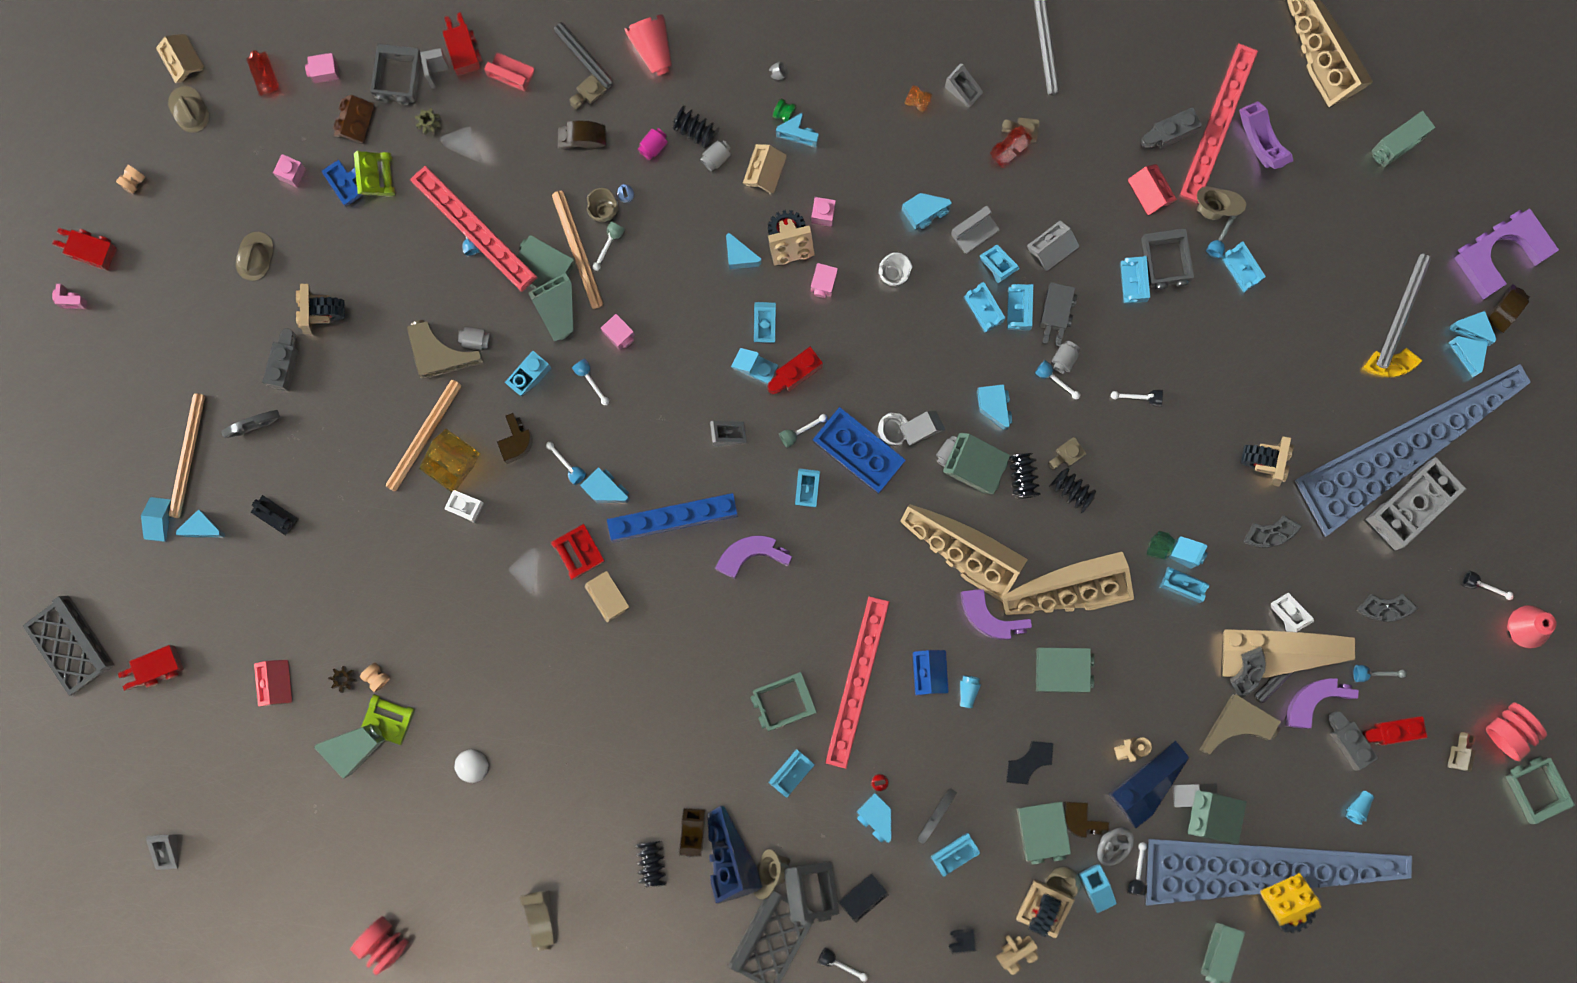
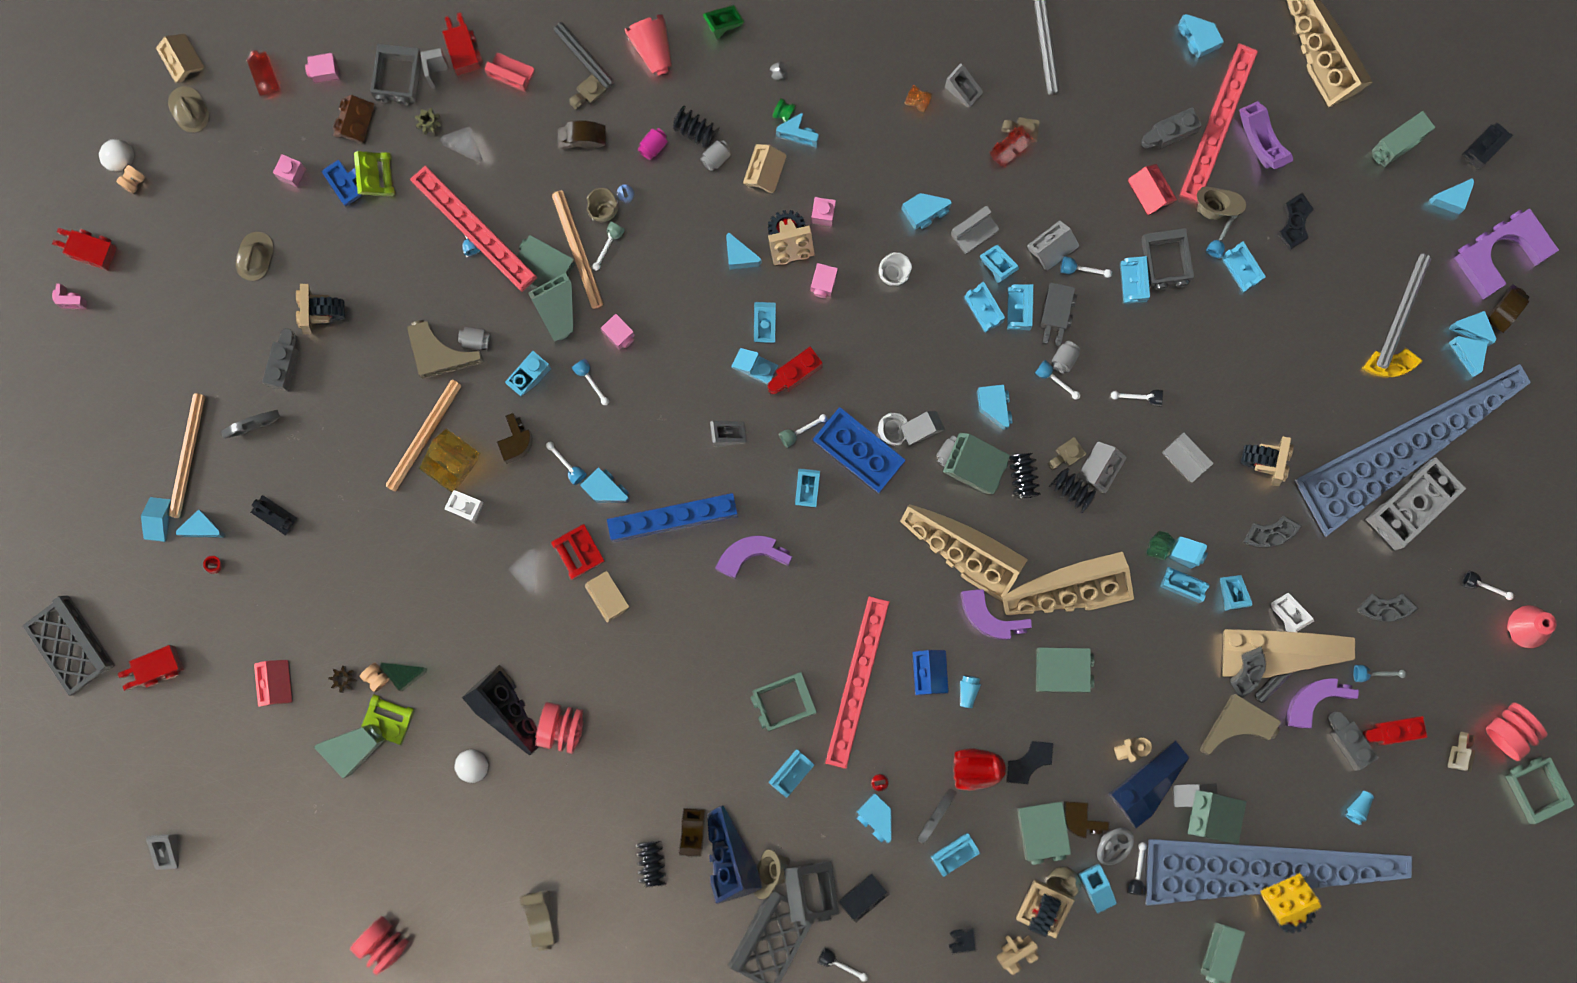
(116, 155): none -> white hair
(212, 561): none -> red hinge
(403, 675): none -> clear green slope
(500, 707): none -> black wedge
(560, 728): none -> coral wheel
(723, 20): none -> green slope
(977, 769): none -> red hair
(1069, 266): none -> hinge
(1102, 466): none -> light grey panel
(1187, 457): none -> light grey panel
(1201, 34): none -> medium azure slope
(1235, 593): none -> medium azure slope
(1297, 212): none -> black tile
(1454, 198): none -> medium azure slope
(1487, 145): none -> black hinge

